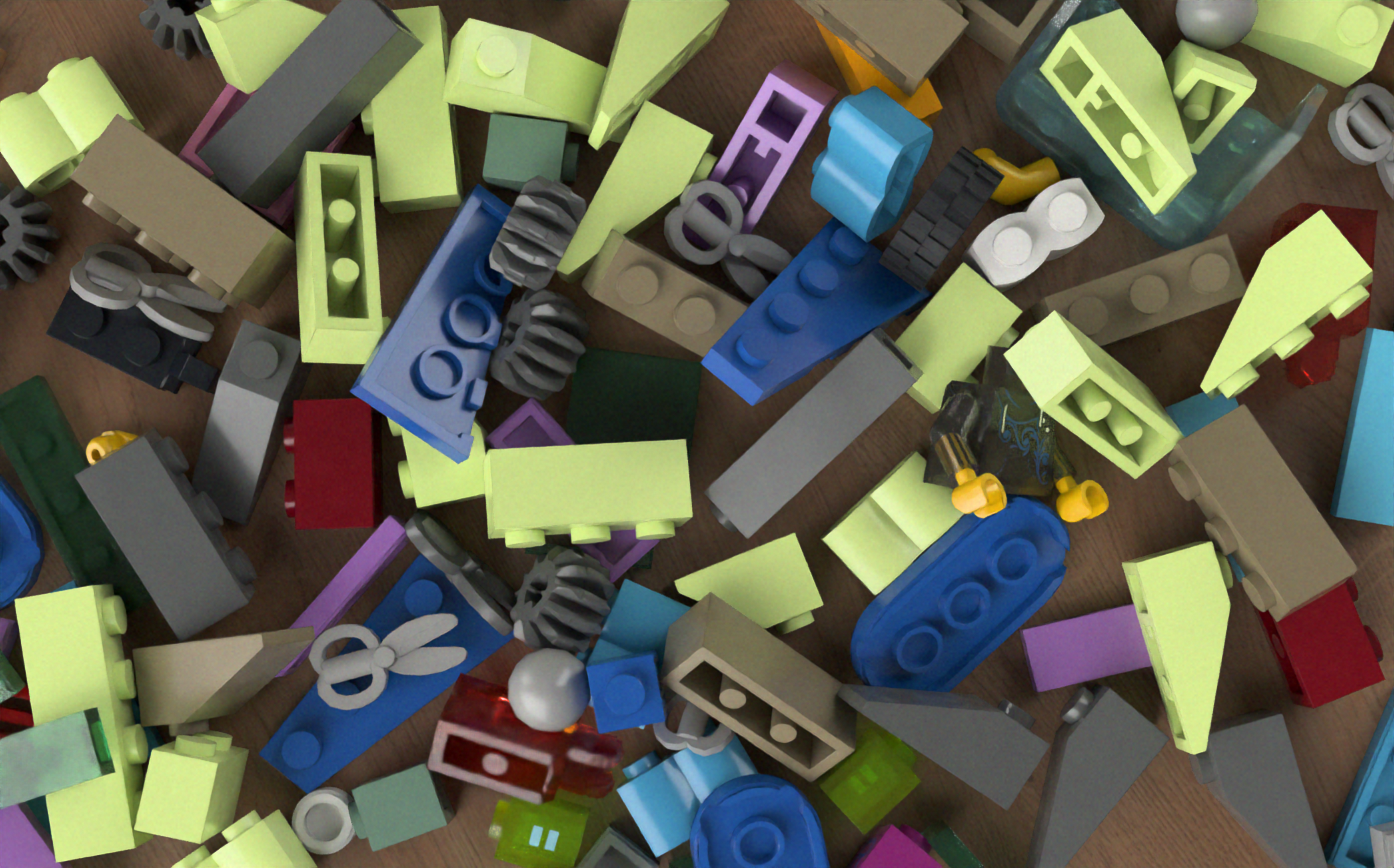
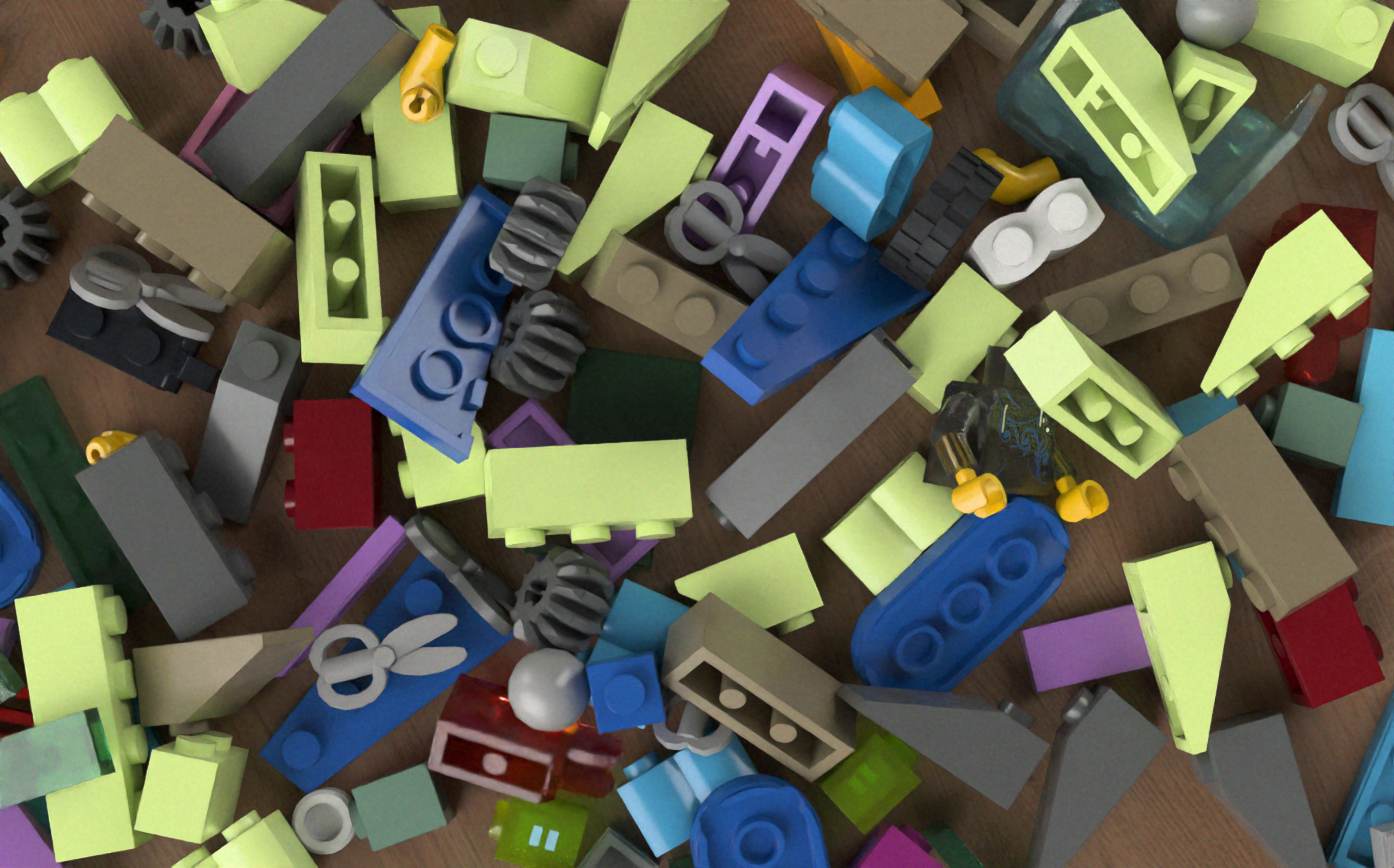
(423, 75): none -> yellow arm
(1309, 424): none -> sand green brick

